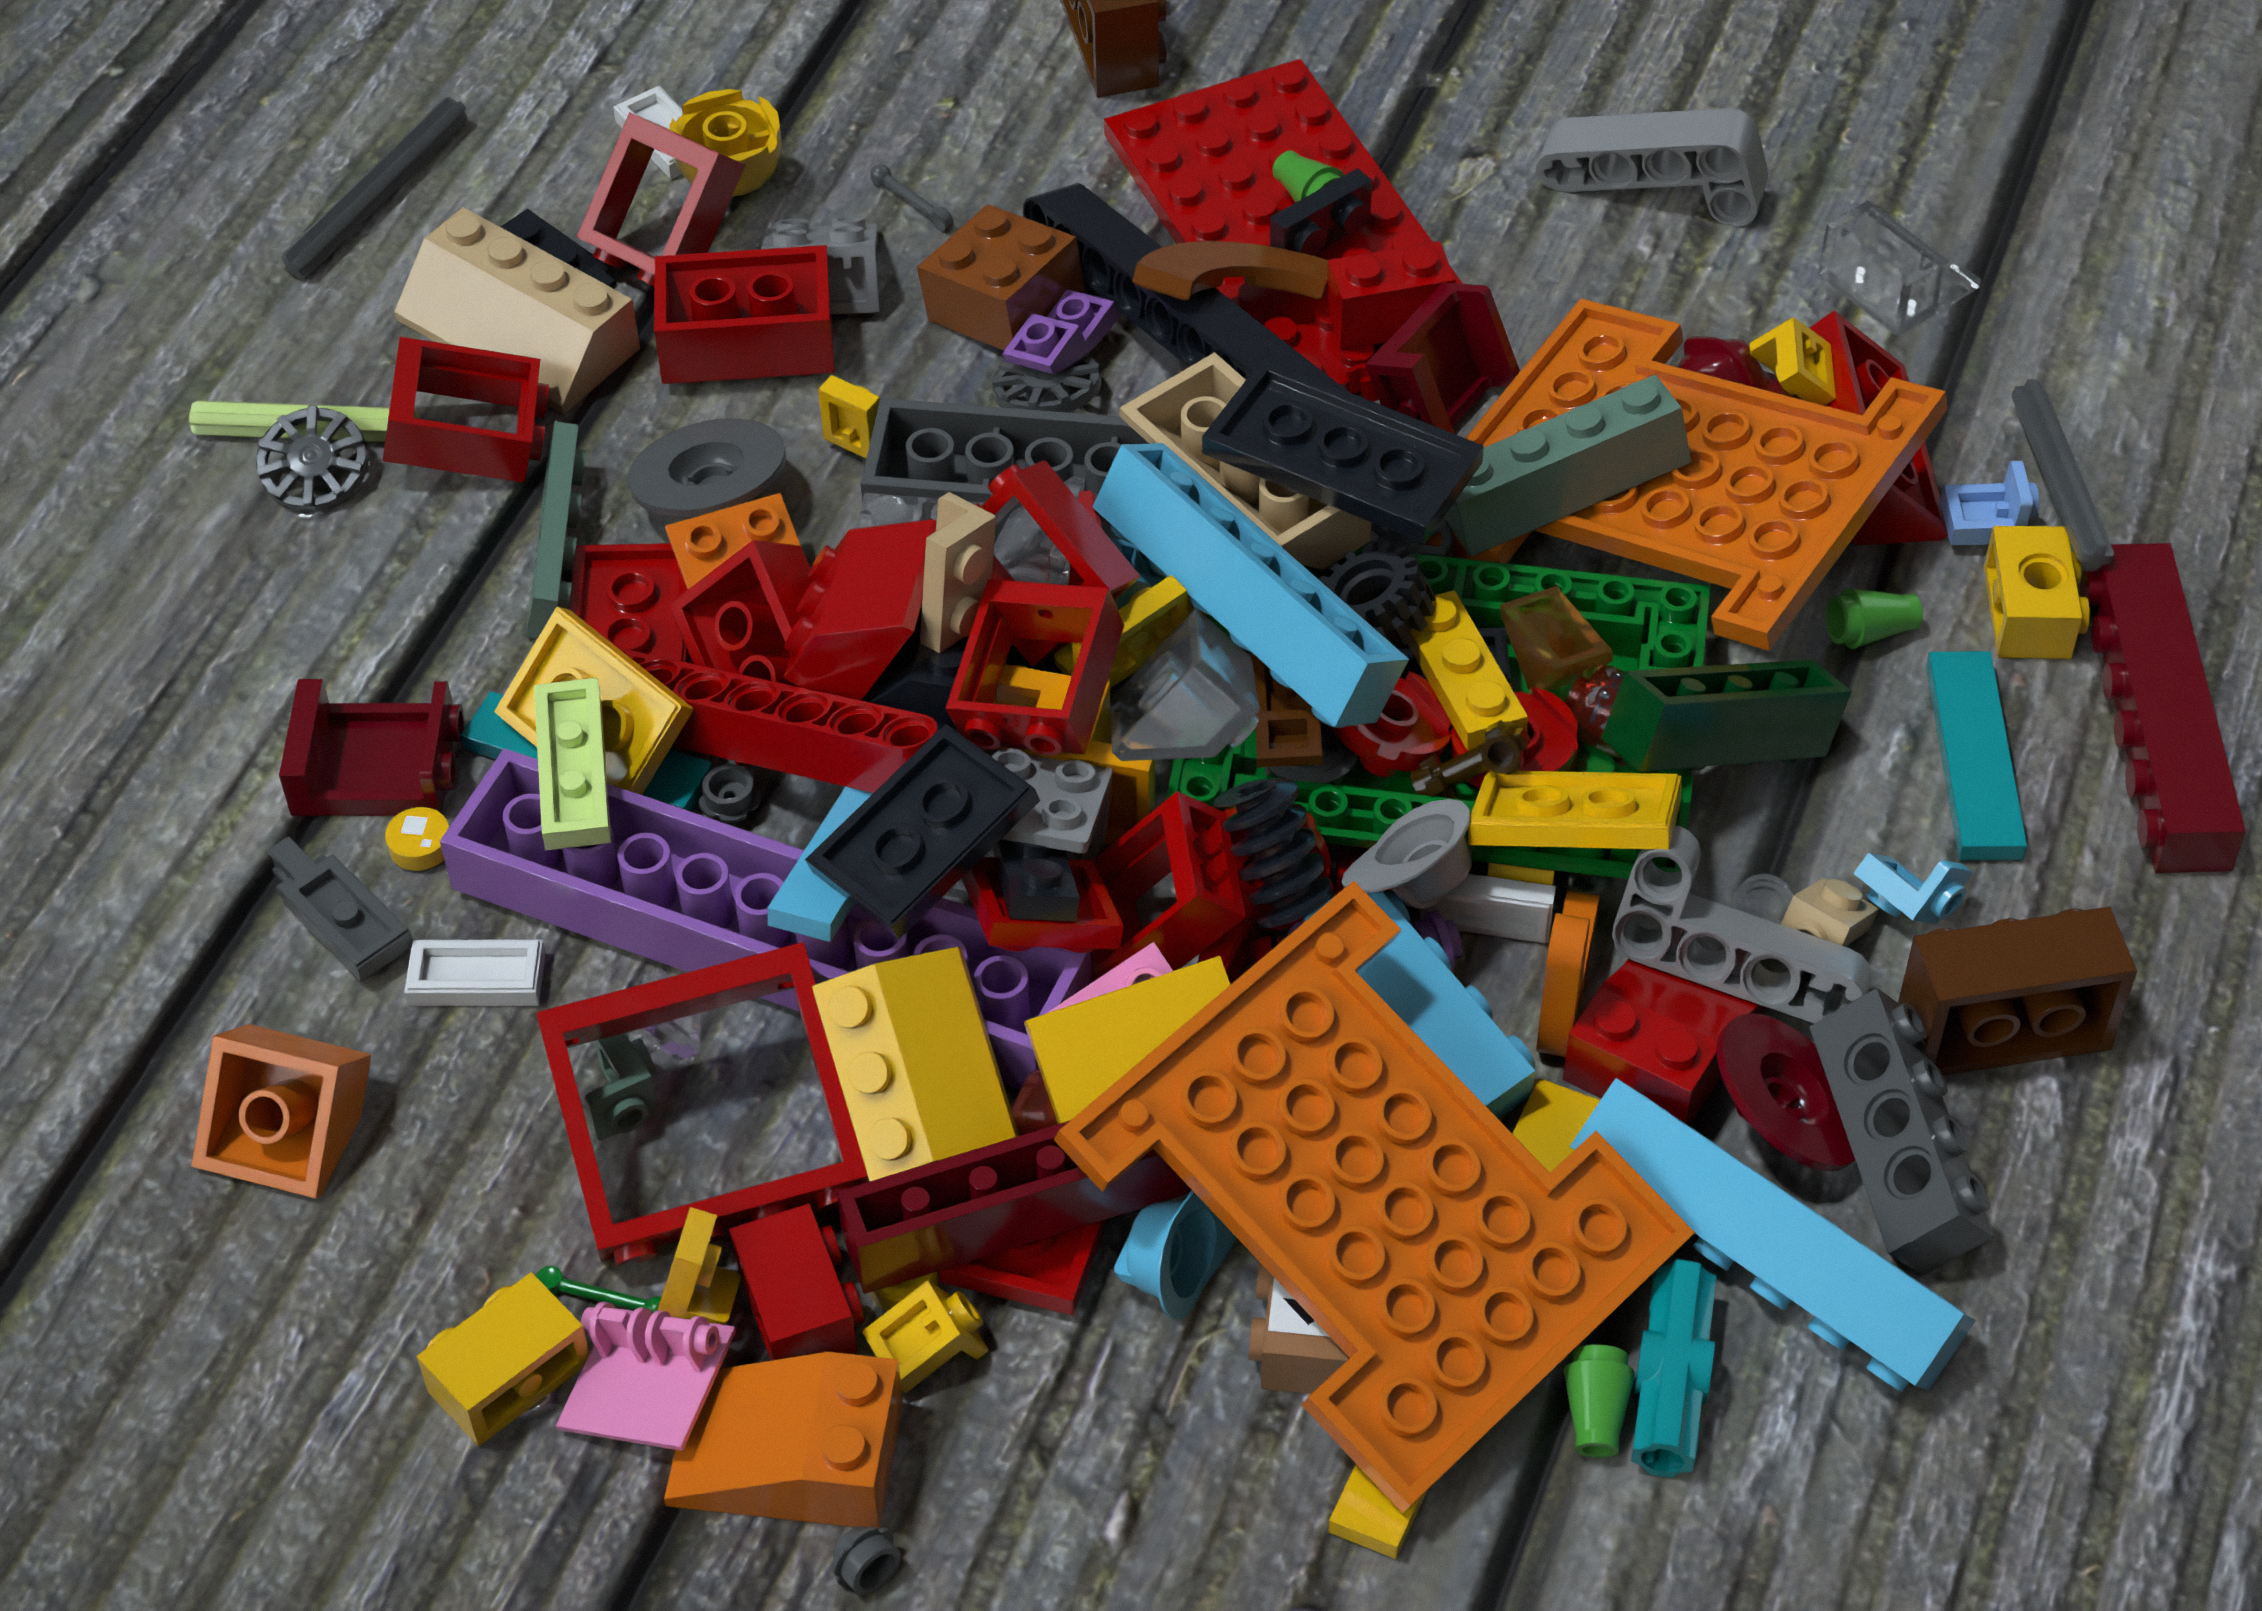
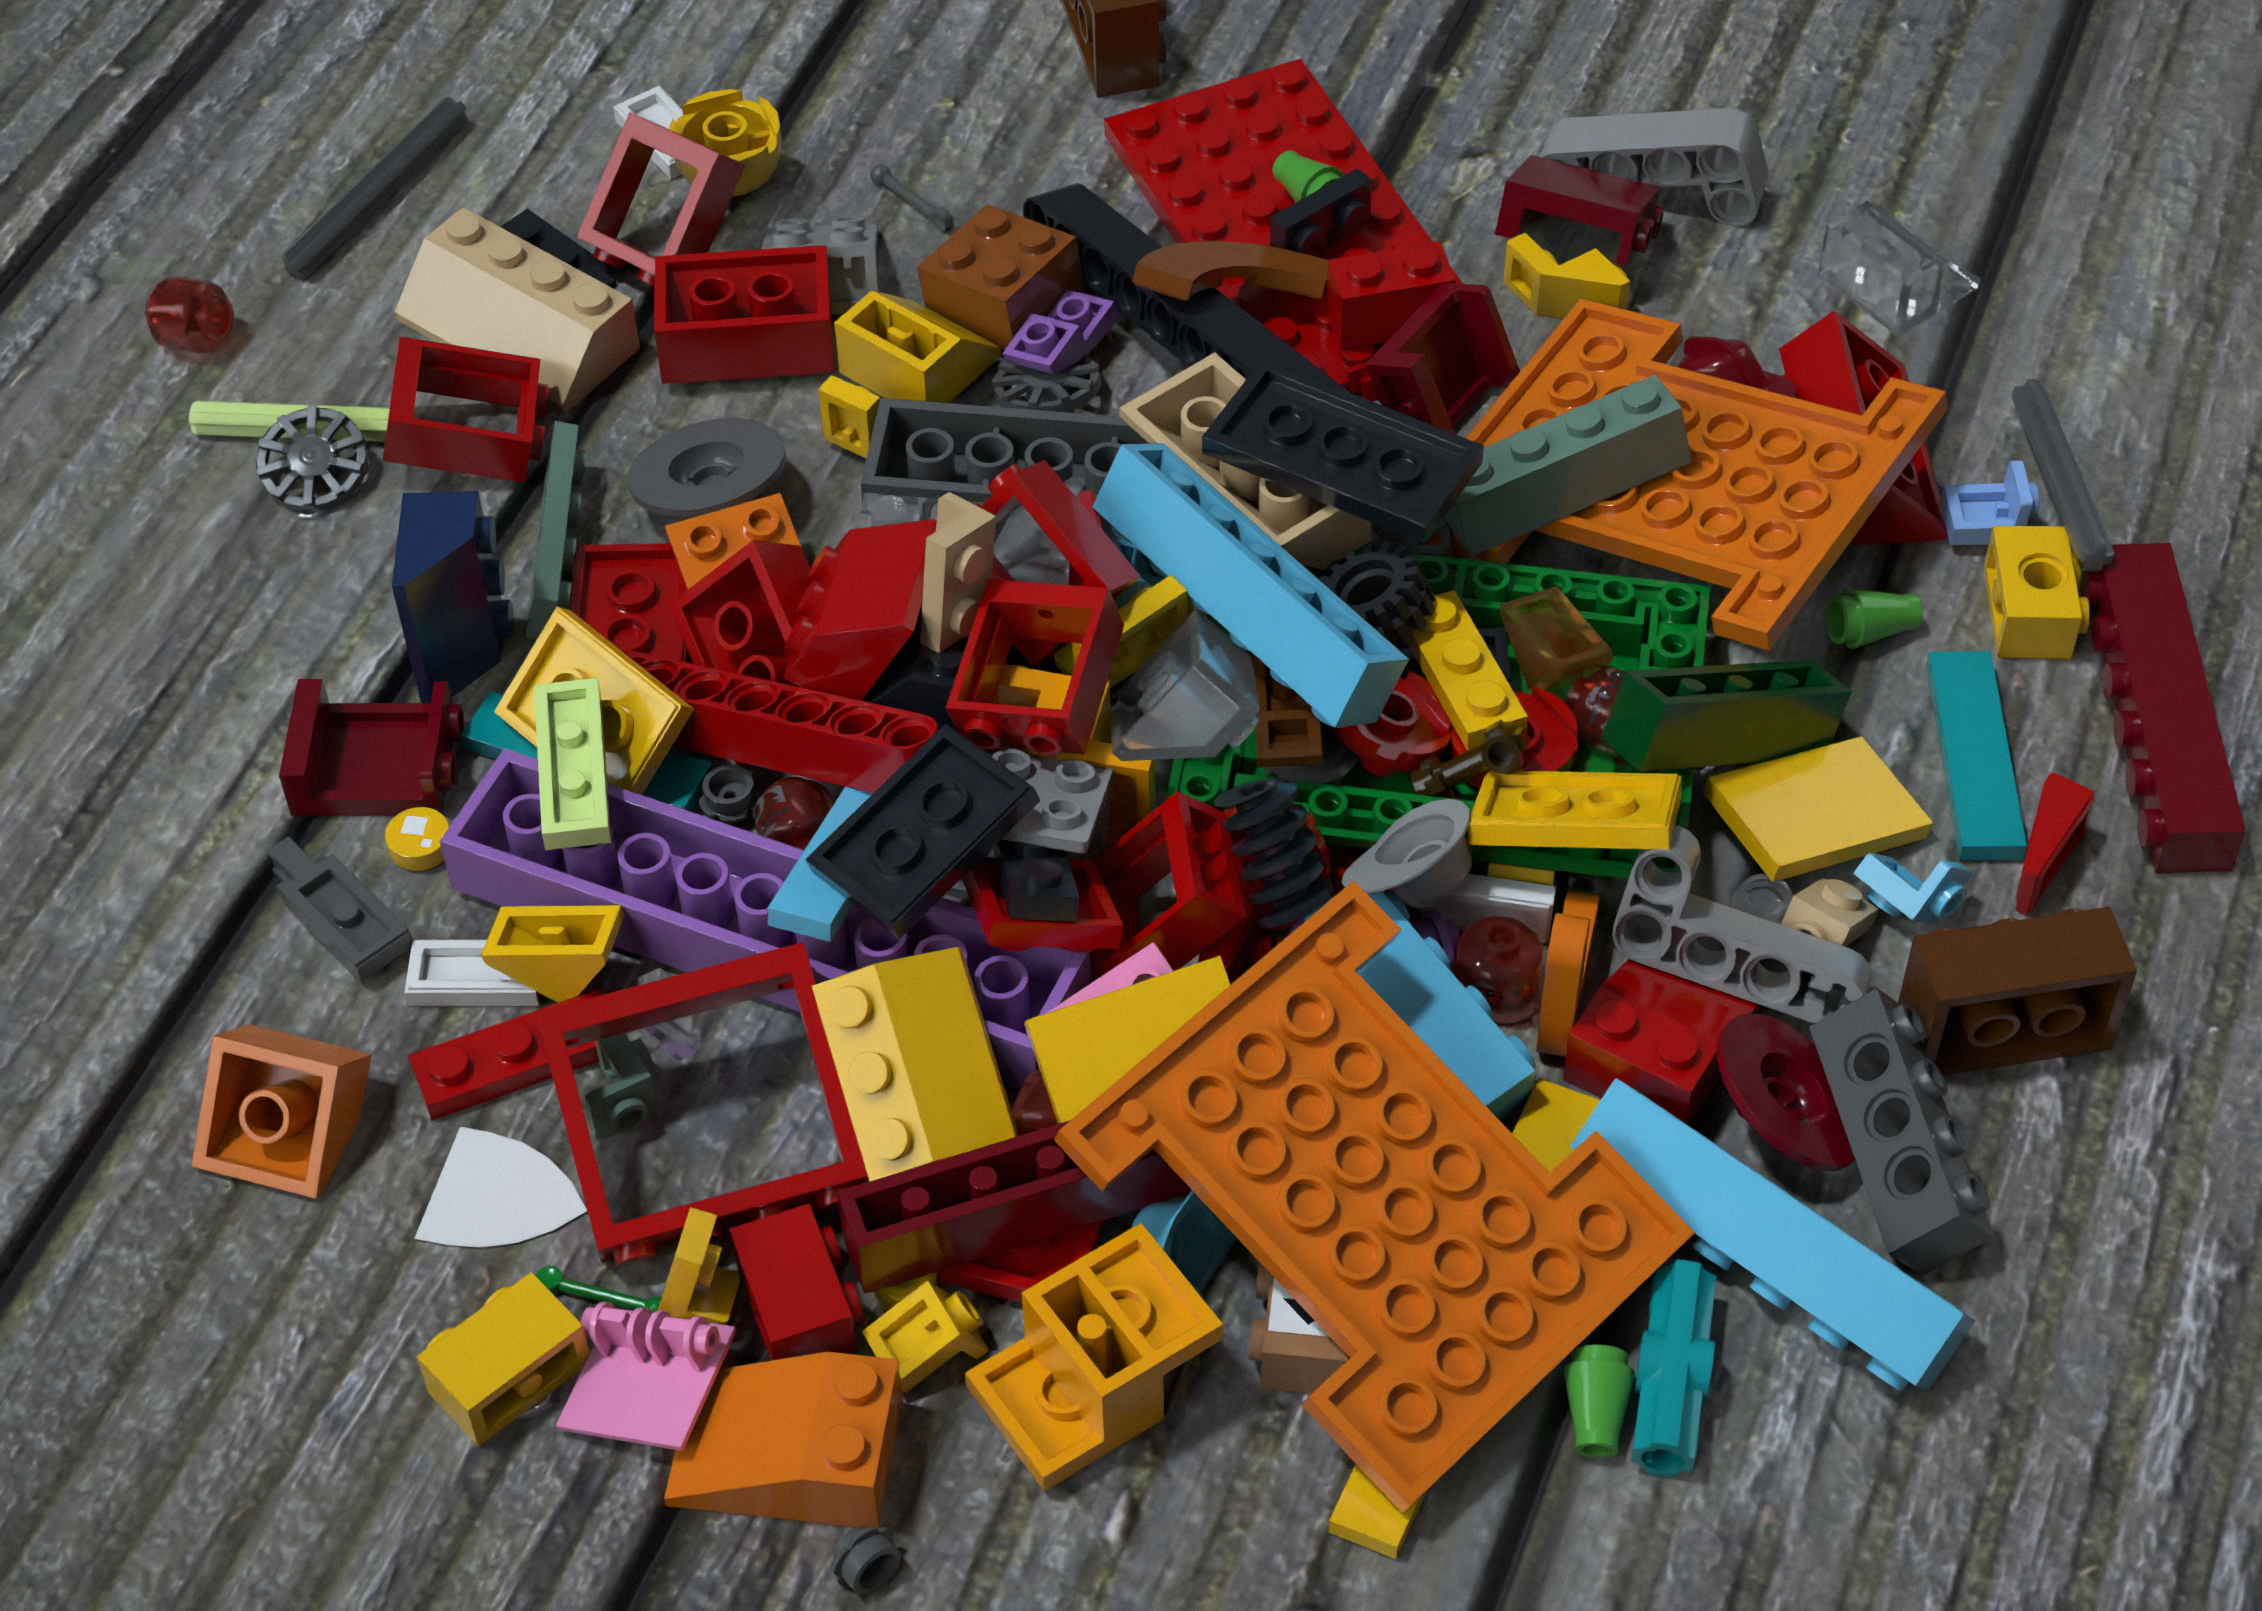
(189, 314): none -> clear red head
(449, 589): none -> dark blue slope
(490, 1063): none -> red plate
(497, 1194): none -> white sticker
(553, 946): none -> yellow slope
(792, 811): none -> clear red head
(908, 350): none -> yellow slope
(1093, 1356): none -> light orange bracket
(1500, 961): none -> clear red head
(1554, 288): none -> yellow slope
(1582, 197): none -> dark red panel
(1799, 360): yellow bracket -> none
(1817, 808): none -> yellow tile
(2056, 832): none -> red slope

